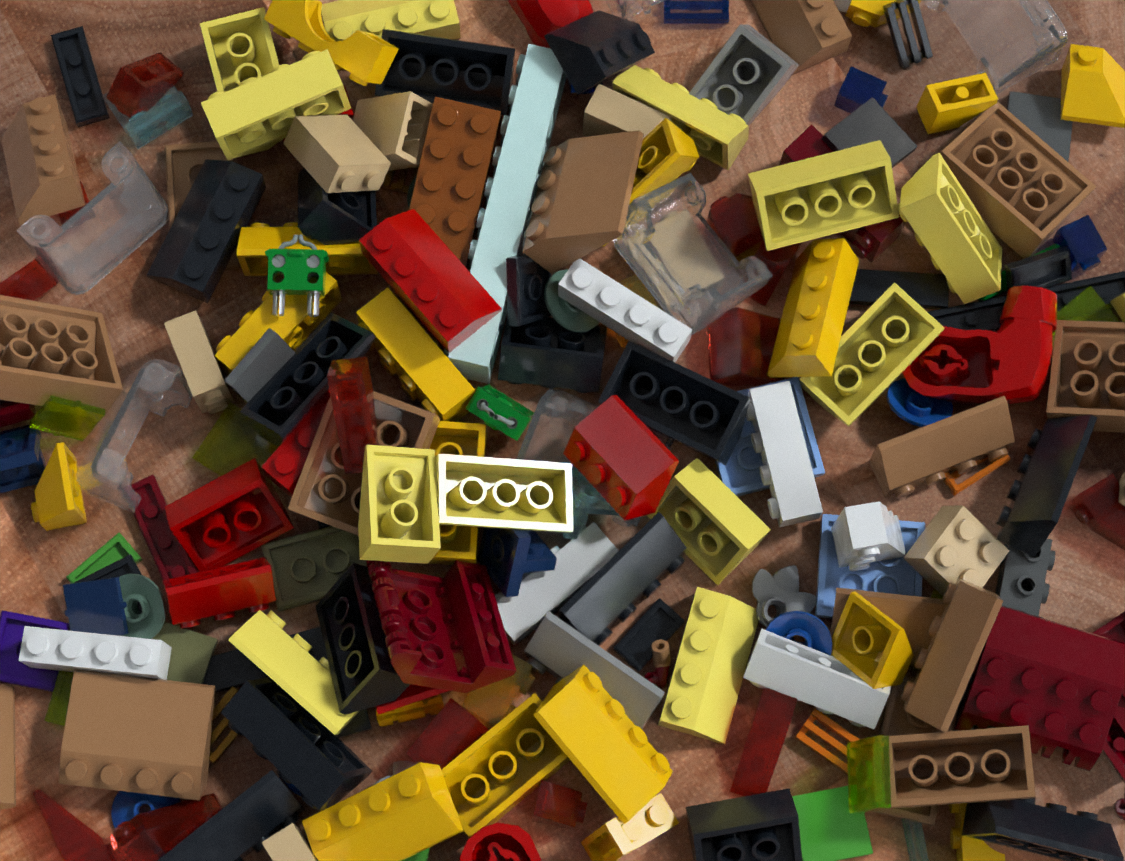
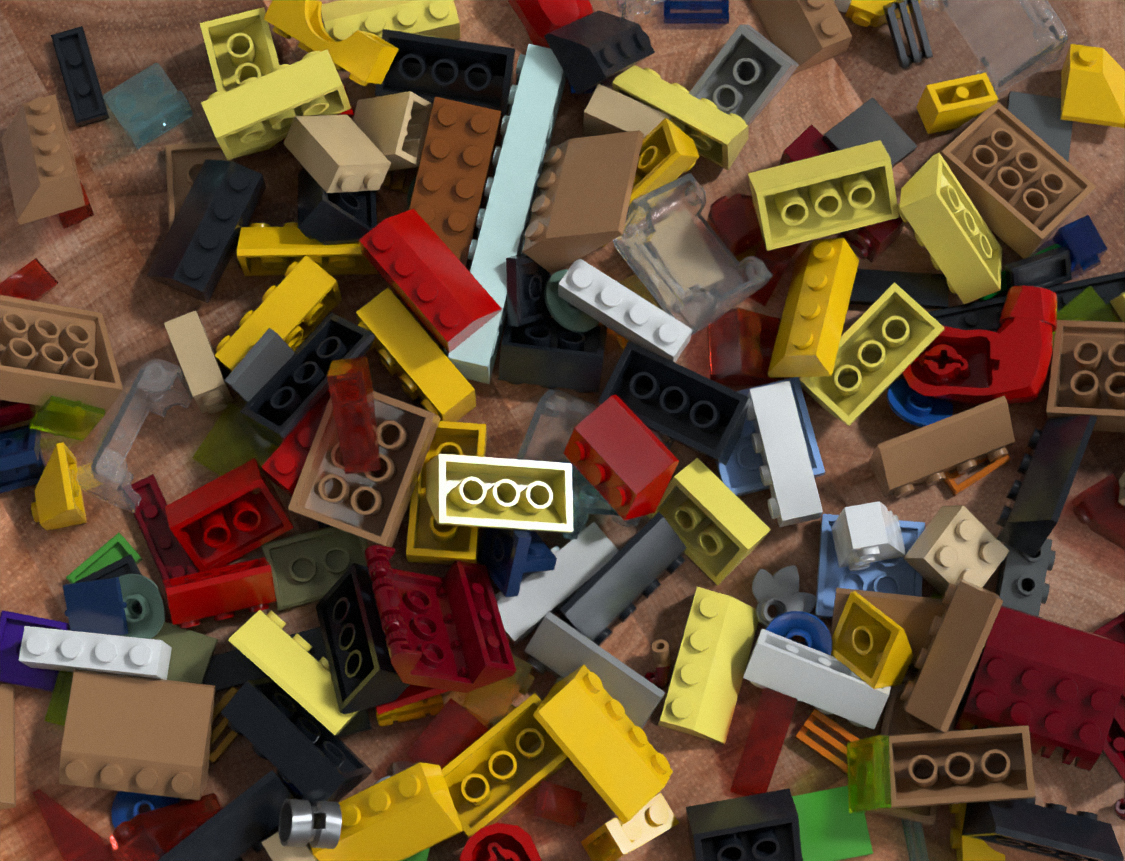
(102, 230): clear windscreen -> none
(143, 84): clear red slope -> none
(297, 268): green piece -> none
(312, 824): none -> flat silver wheel
(398, 505): light yellow slope -> none
(499, 411): green piece -> none
(655, 624): black tile -> none
(858, 89): clear blue brick -> none

